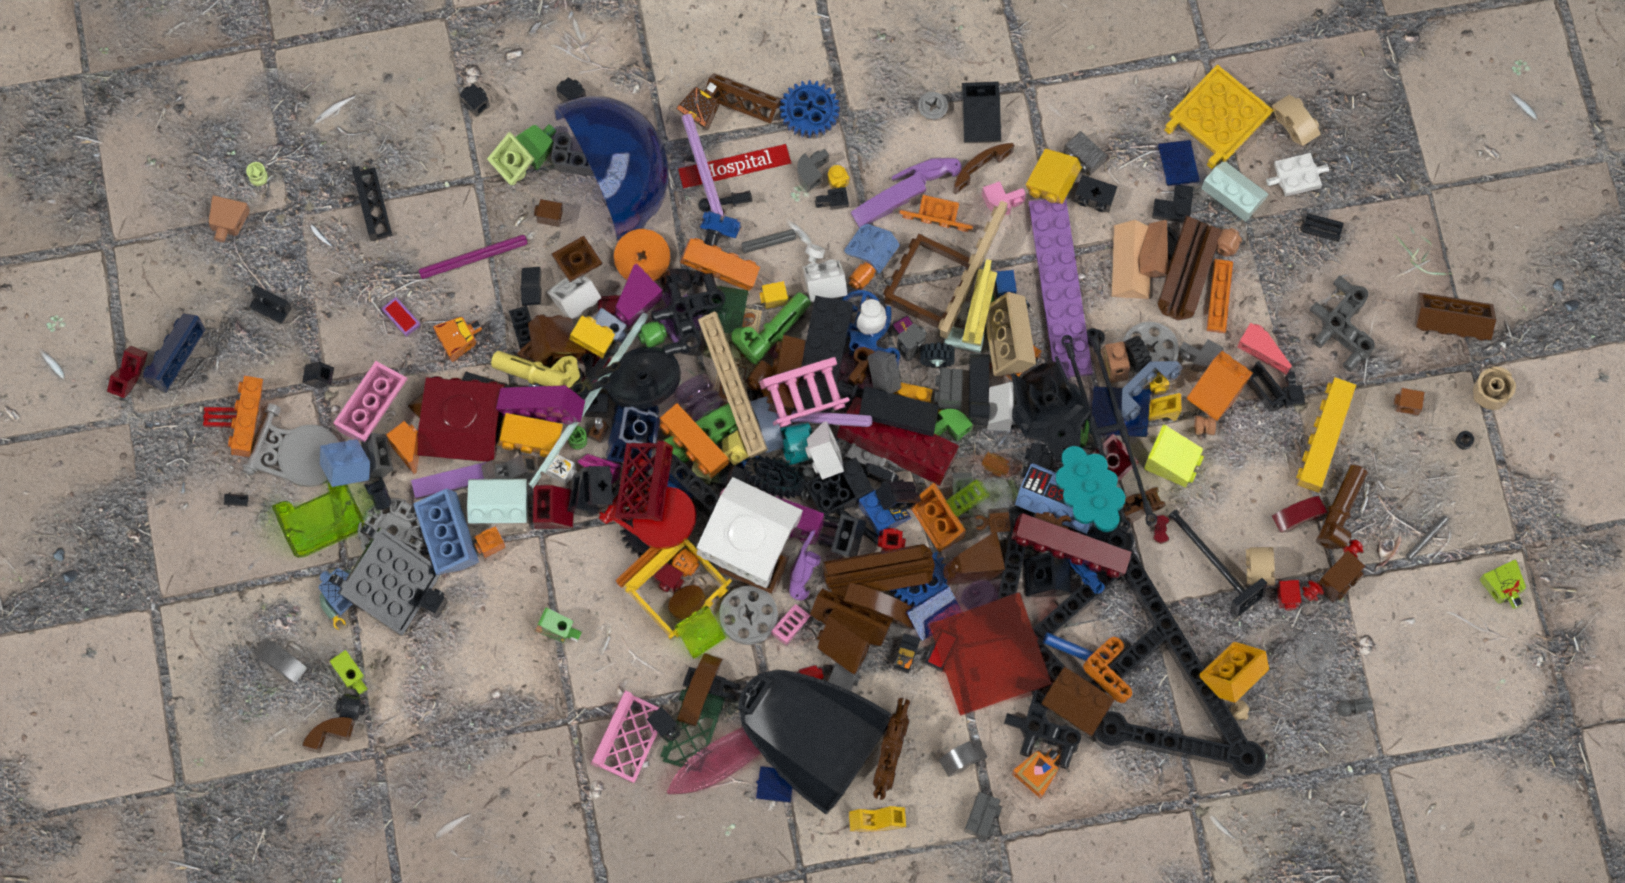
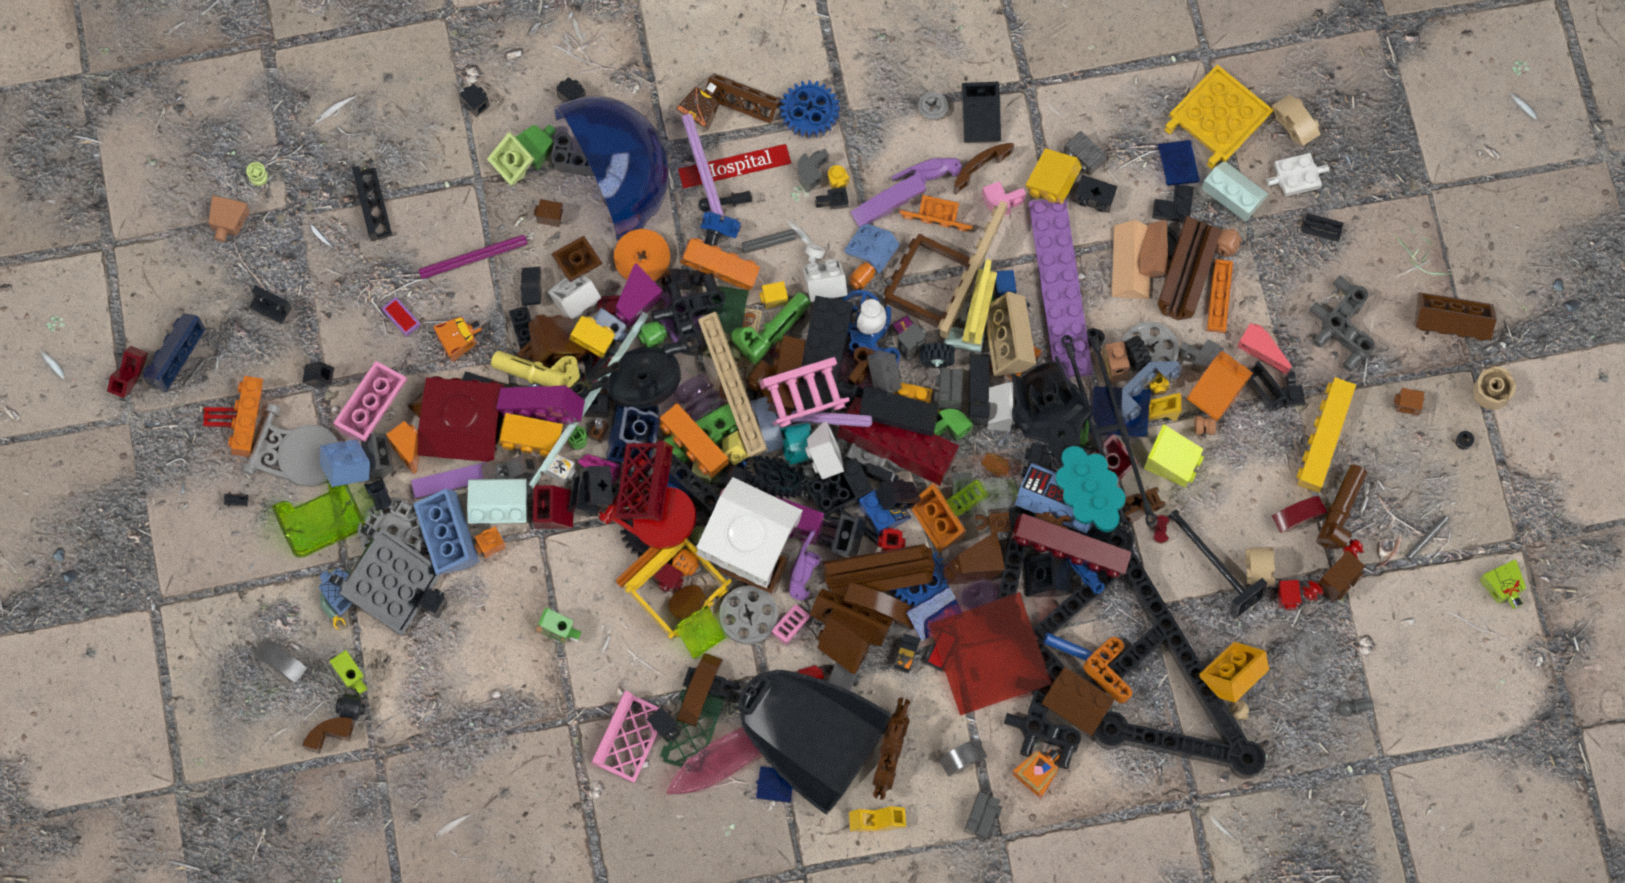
(697, 533): none -> yellowish green rock

